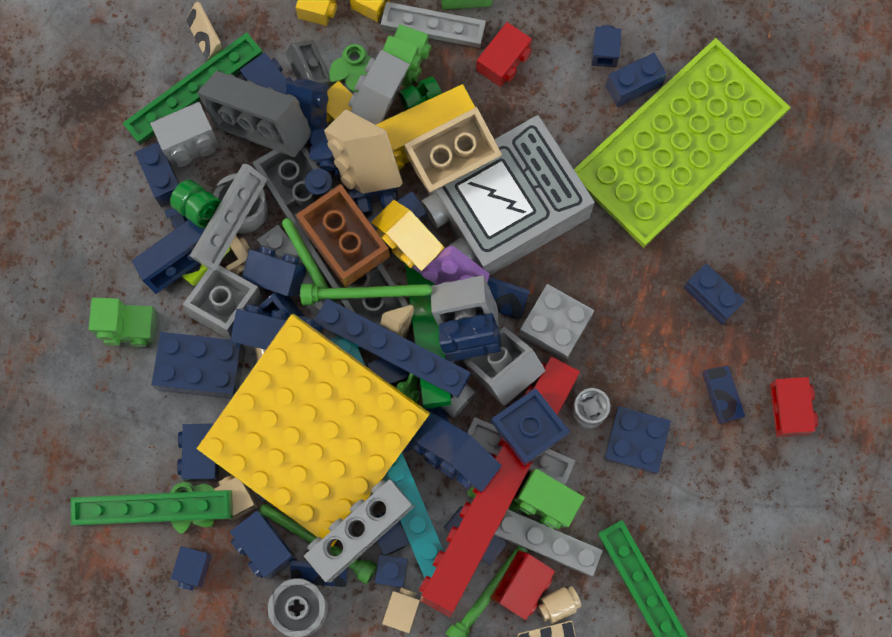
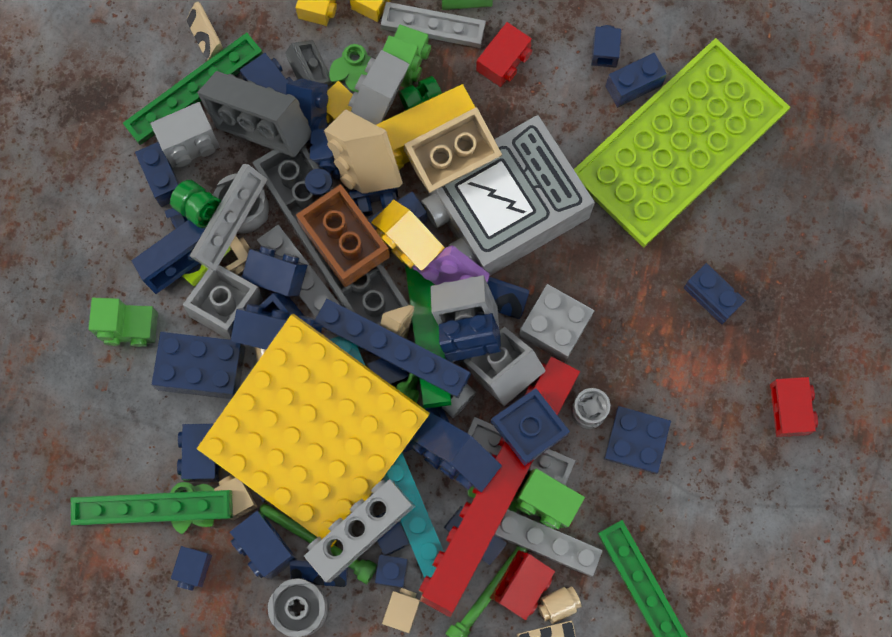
(304, 254): bright green piece -> none
(311, 293): bright green piece -> none
(723, 394): dark blue slope -> none

